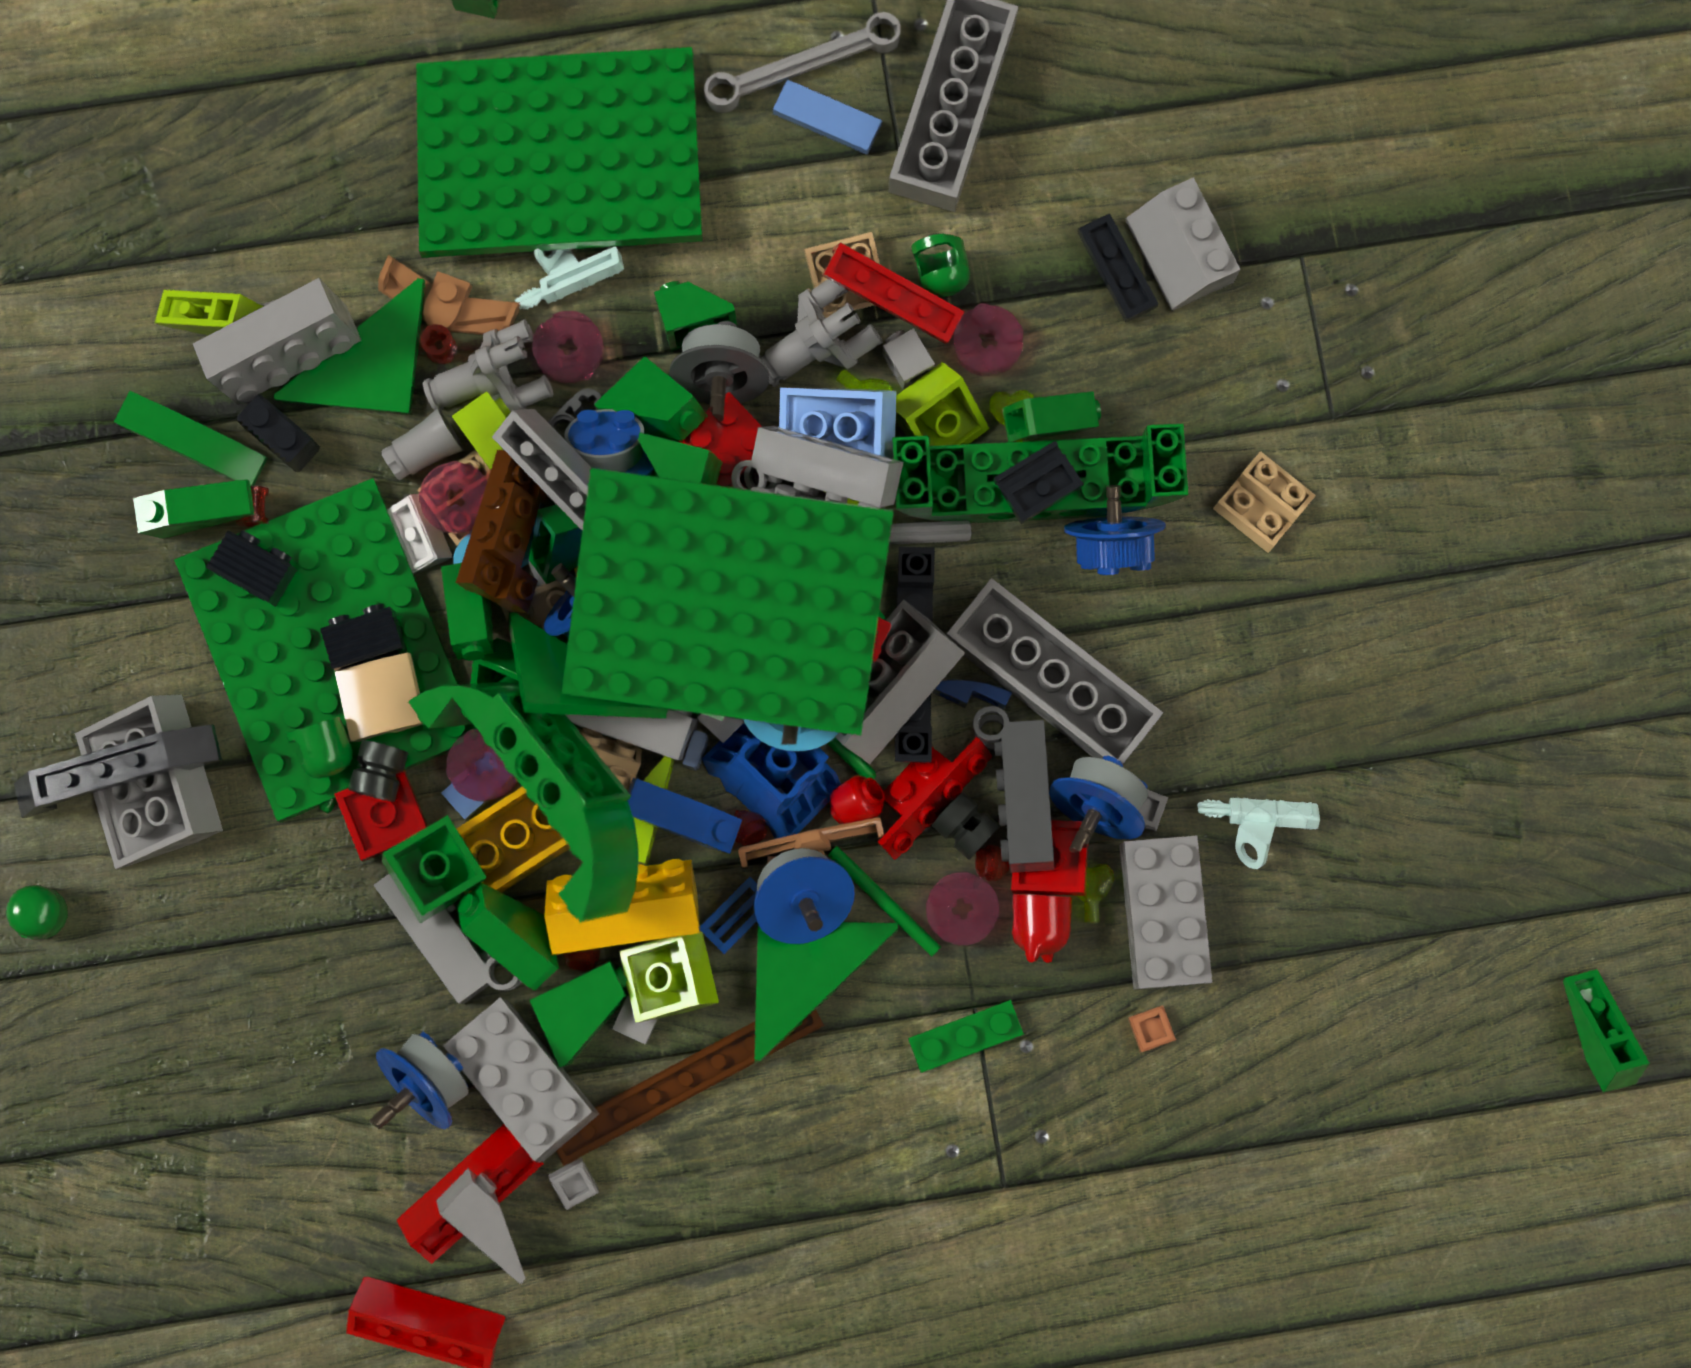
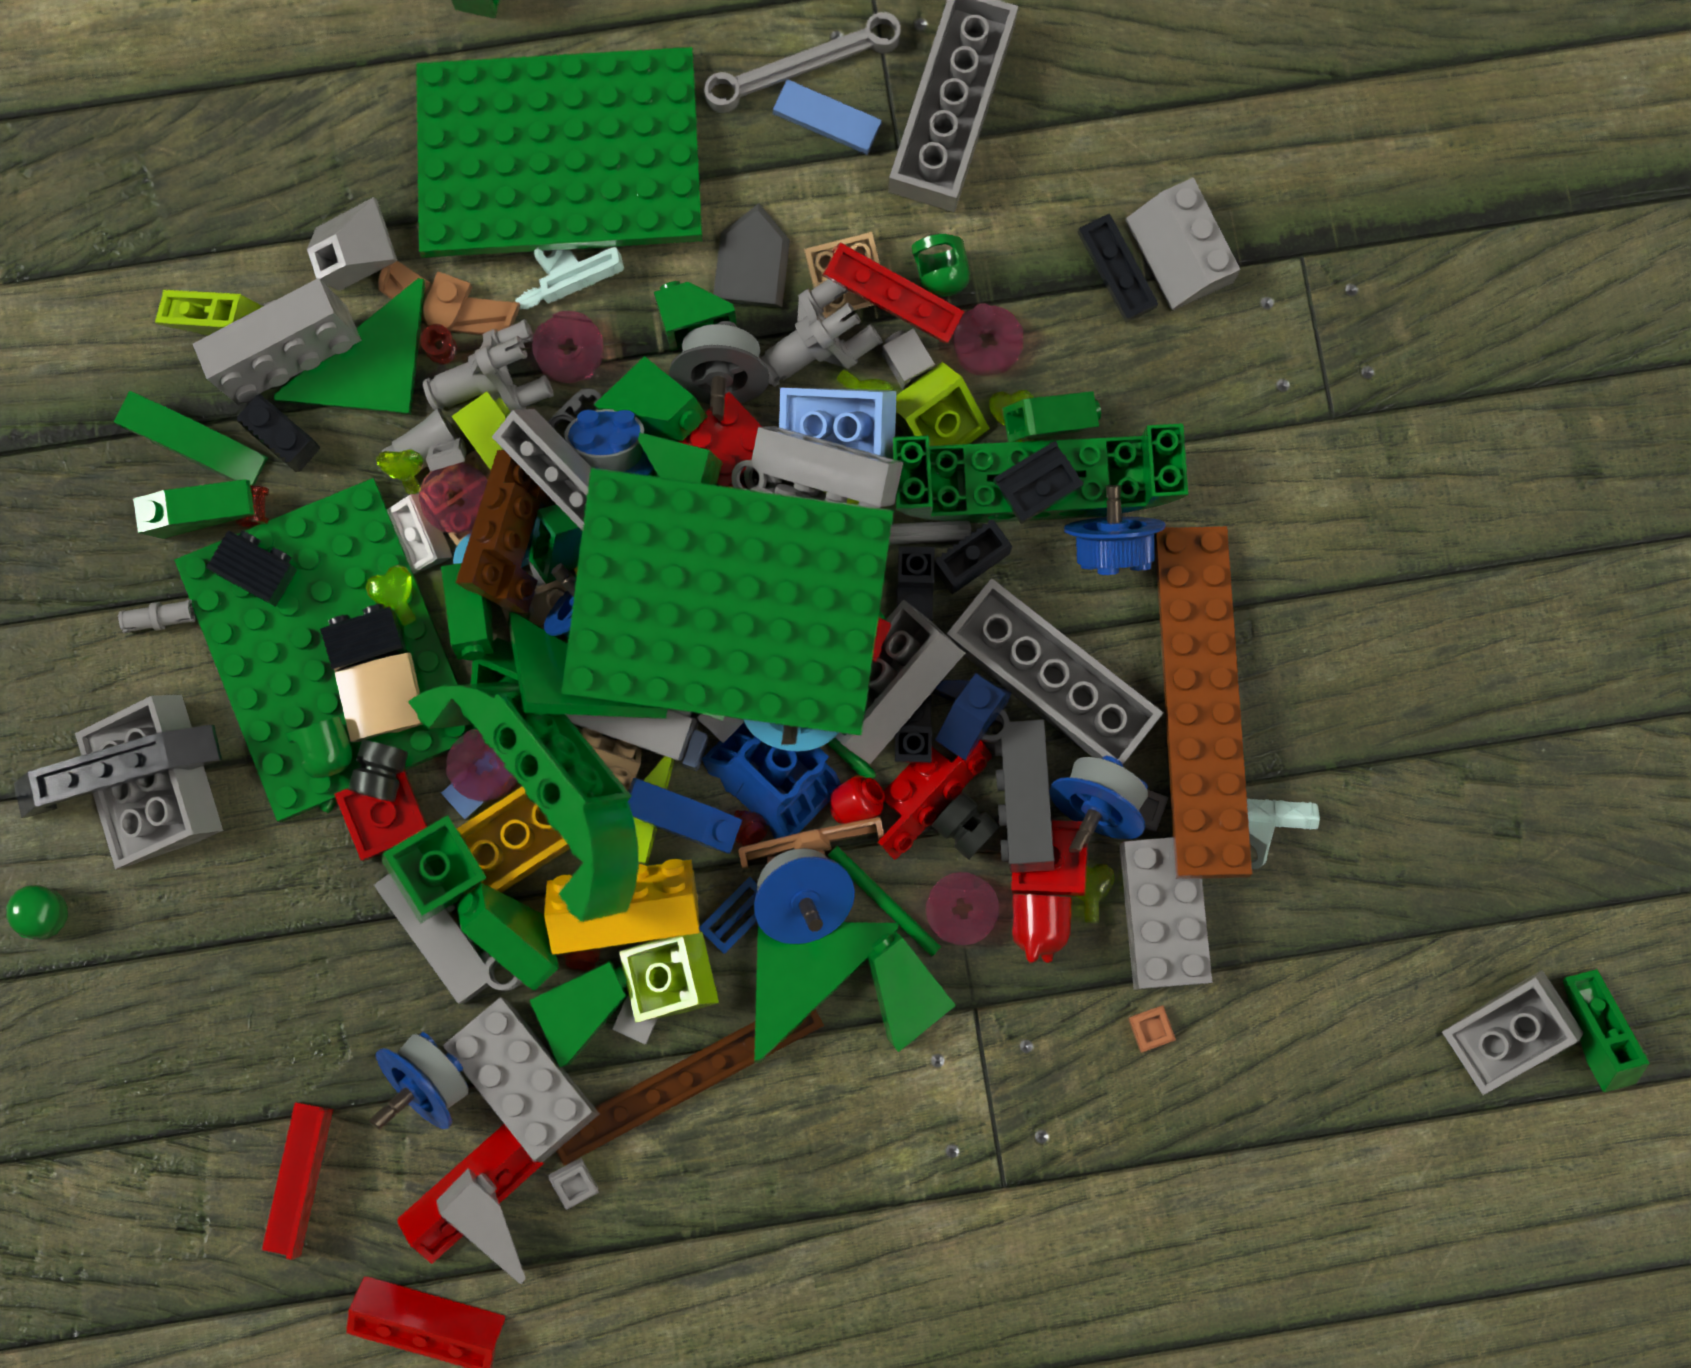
(156, 616): none -> light grey pin
(297, 1180): none -> red panel
(351, 246): none -> light grey slope
(393, 591): none -> clear neon green rock
(402, 466): none -> clear neon green rock
(446, 454): none -> light grey tile
(752, 261): none -> dark grey tile
(905, 990): none -> green slope
(965, 1036): green plate -> none
(971, 716): none -> dark blue slope
(972, 556): none -> black brick
(989, 863): clear red plate -> none
(1202, 704): none -> dark orange plate
(1264, 502): tan slope -> none
(1513, 1032): none -> light grey slope

